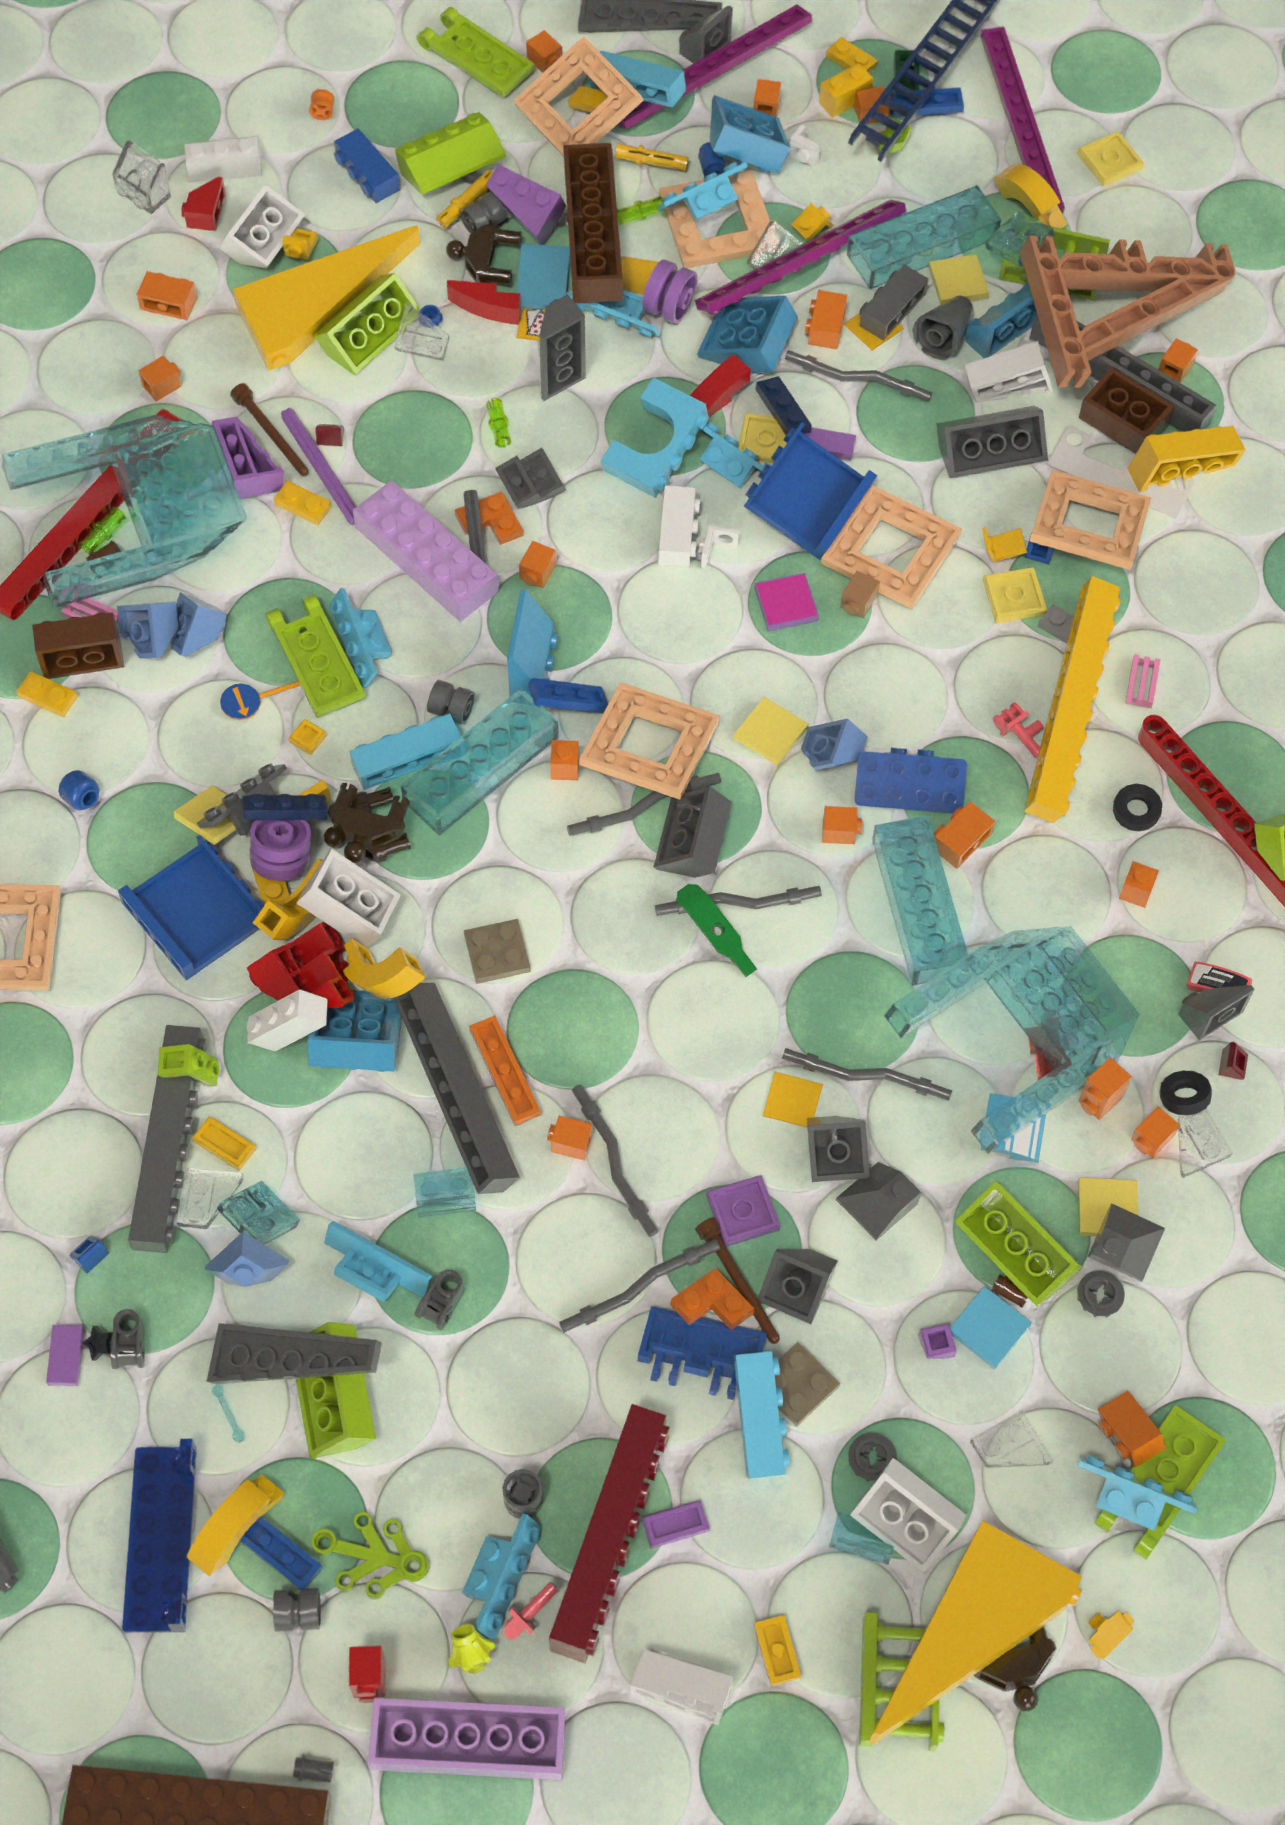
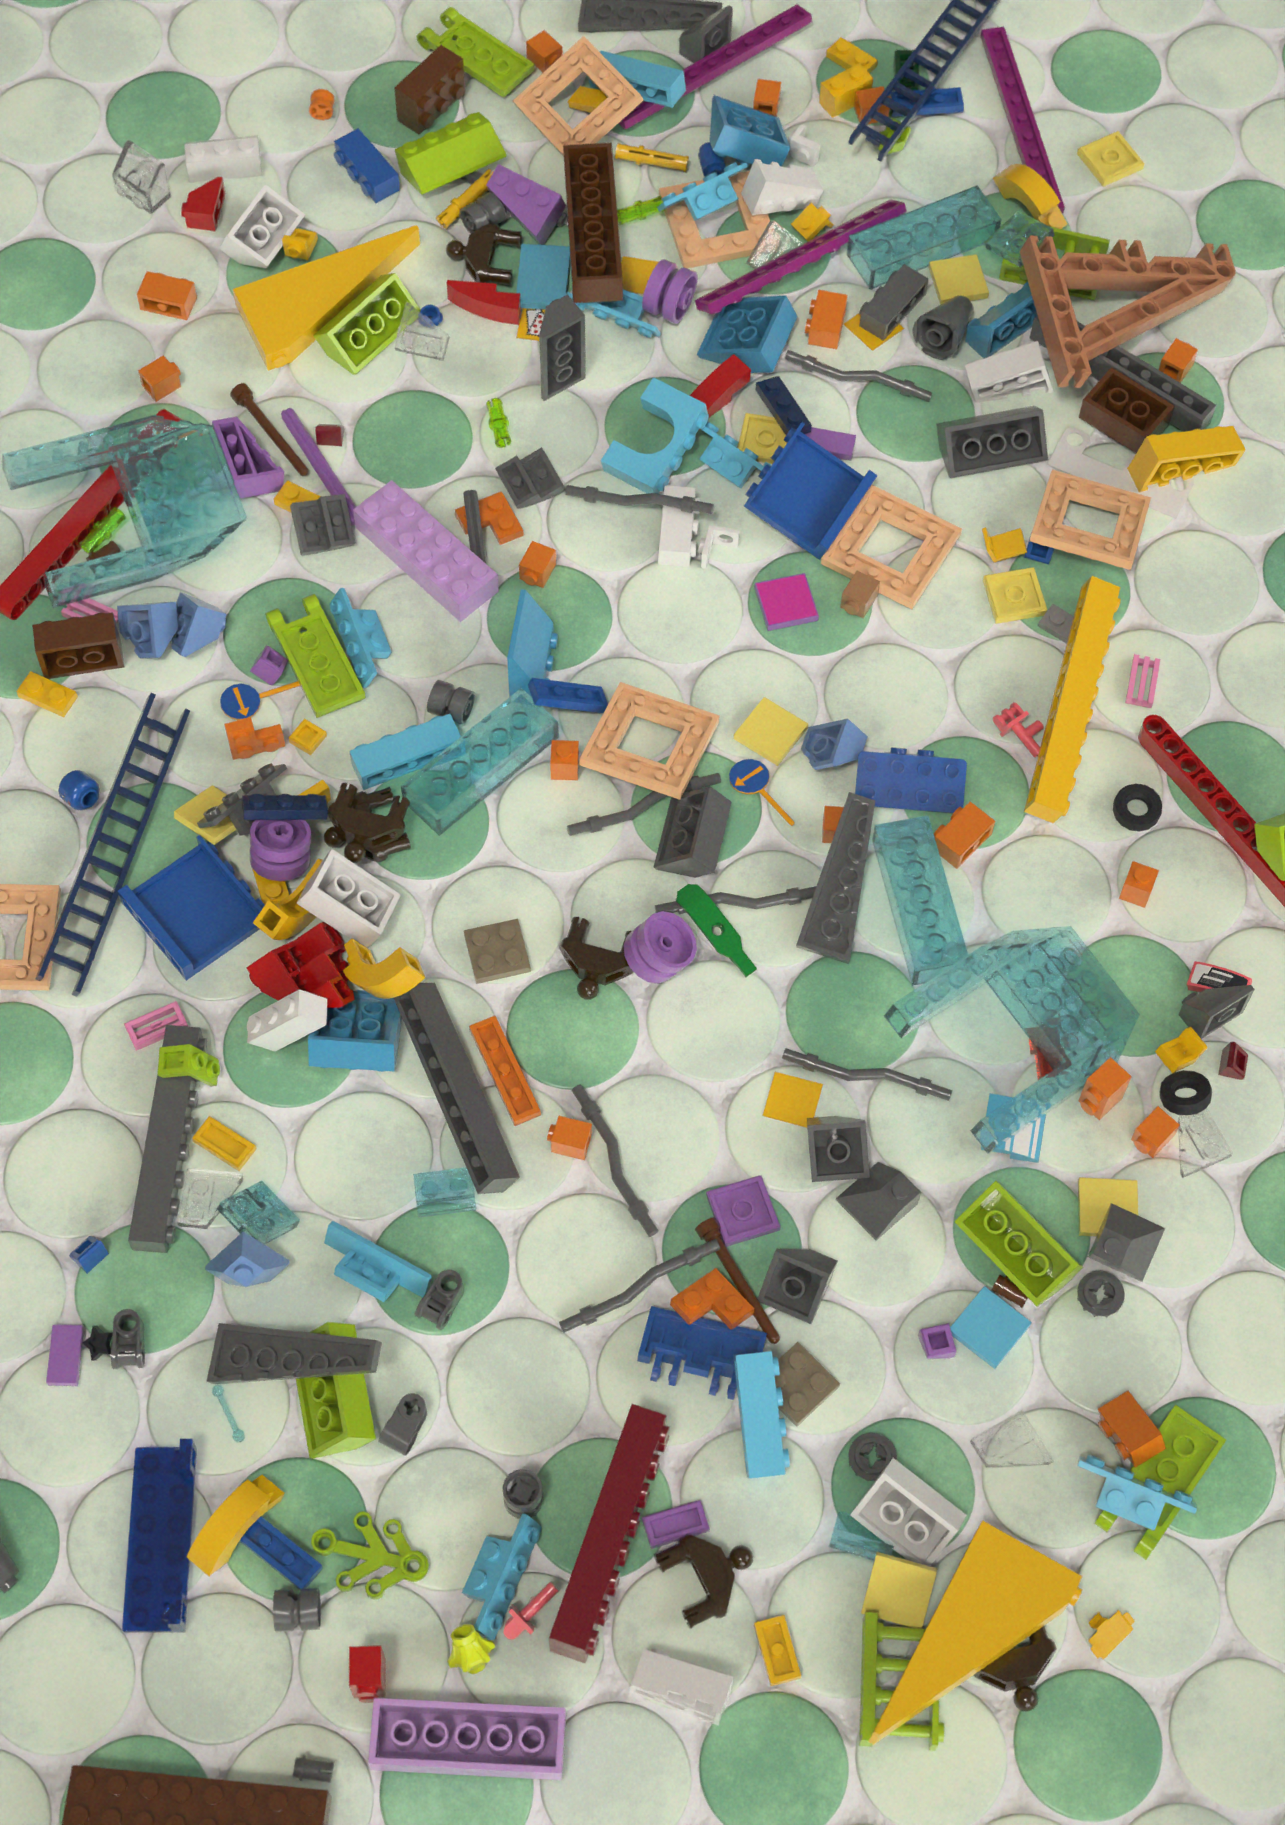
(130, 849): none -> dark blue ladder
(153, 1036): none -> bright pink tile
(246, 742): none -> orange plate
(269, 665): none -> medium lavender slope
(322, 524): none -> dark grey slope
(402, 1428): none -> dark grey piece
(430, 89): none -> reddish brown brick
(590, 962): none -> dark brown connector
(660, 947): none -> medium lavender wheel
(686, 503): none -> dark grey bar
(712, 1571): none -> dark brown connector
(752, 777): none -> blue piece
(780, 188): none -> white wedge
(835, 903): none -> dark grey wing
(899, 1590): none -> light yellow tile
(1182, 1050): none -> yellow bracket

